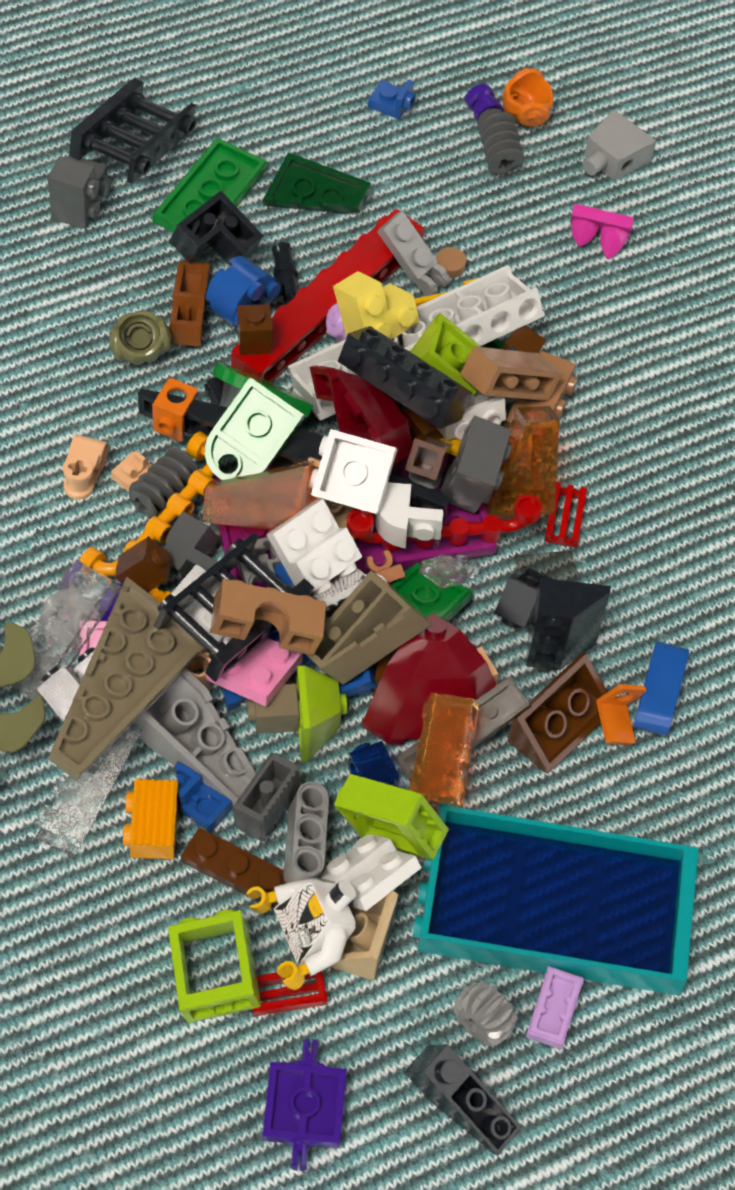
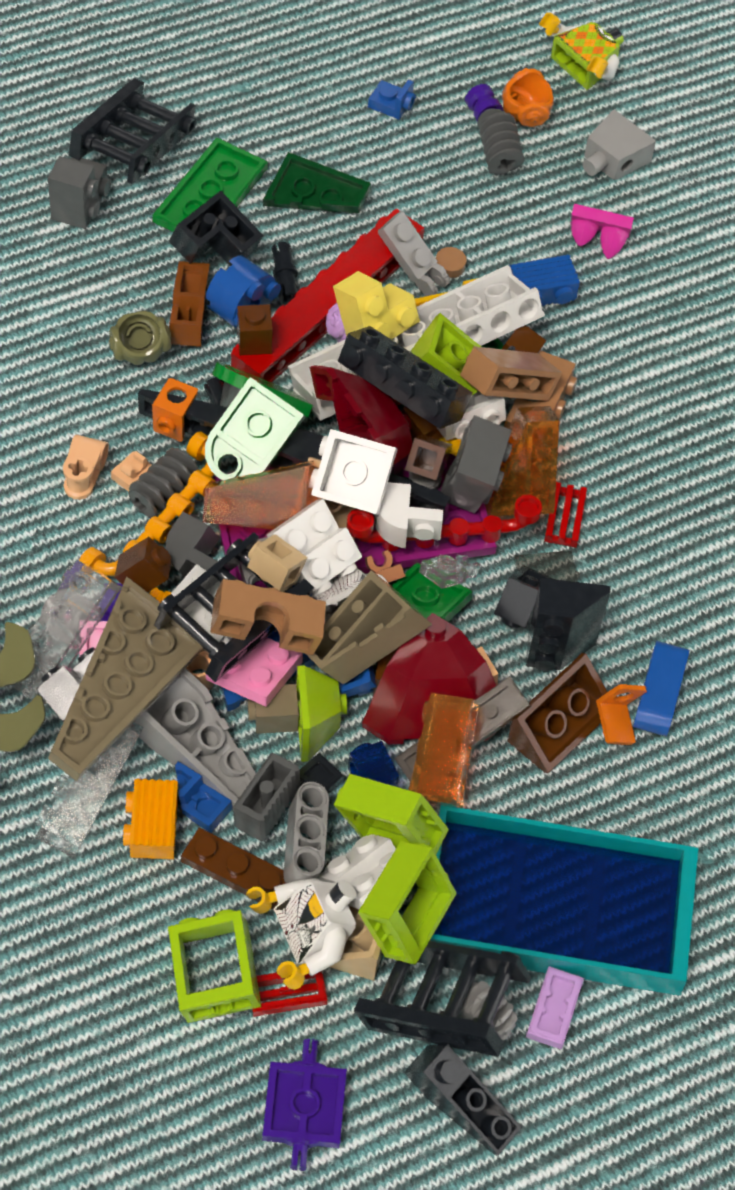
(276, 562): none -> tan brick
(321, 772): none -> black tile
(408, 935): none -> lime window
(446, 1027): none -> black fence
(551, 276): none -> blue brick
(584, 50): none -> torso

